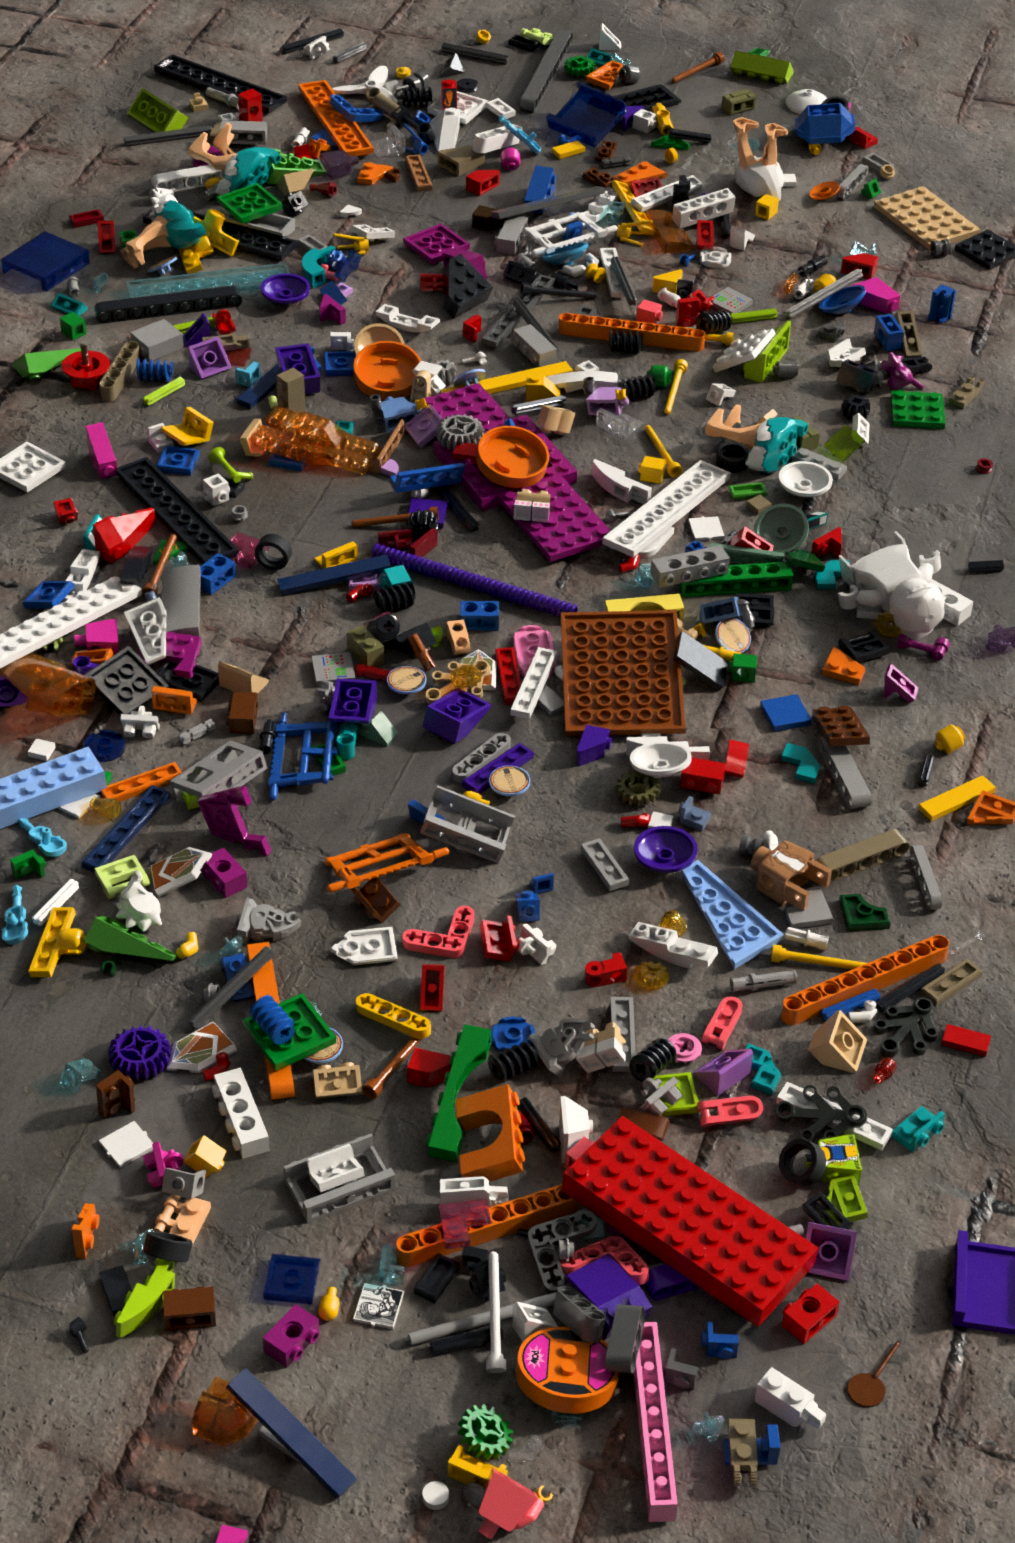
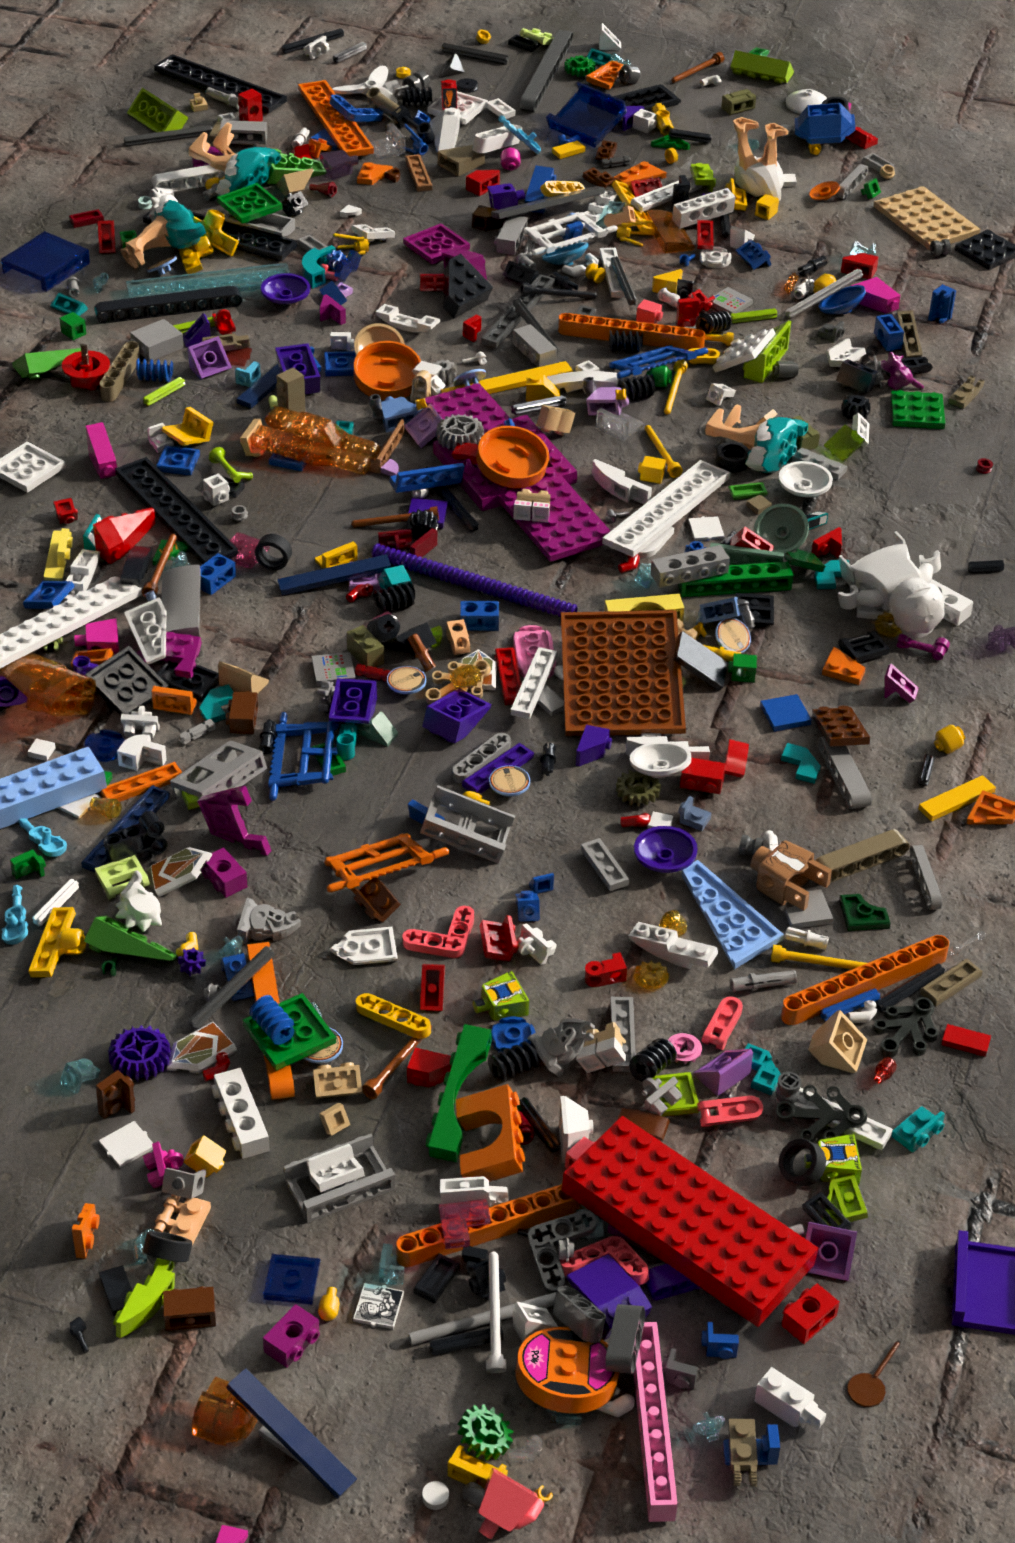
(58, 555): none -> light yellow bracket
(136, 838): none -> black piece
(140, 749): none -> white brick
(145, 202): none -> light aqua bush
(191, 961): none -> dark purple gear
(214, 700): none -> teal tile
(334, 1119): none -> tan tile
(502, 998): none -> lime torso
(504, 196): none -> dark purple torso
(548, 759): none -> black axle
(556, 188): none -> yellow beam
(618, 1406): none -> white arm
(626, 216): none -> light nougat leg
(631, 365): none -> blue piece
(703, 175): none -> lime bracket
(708, 80): none -> white arm
(709, 358): none -> yellow plate
(740, 194): none -> yellow bracket
(753, 254): none -> blue bracket
(788, 1087): none -> dark grey wheel

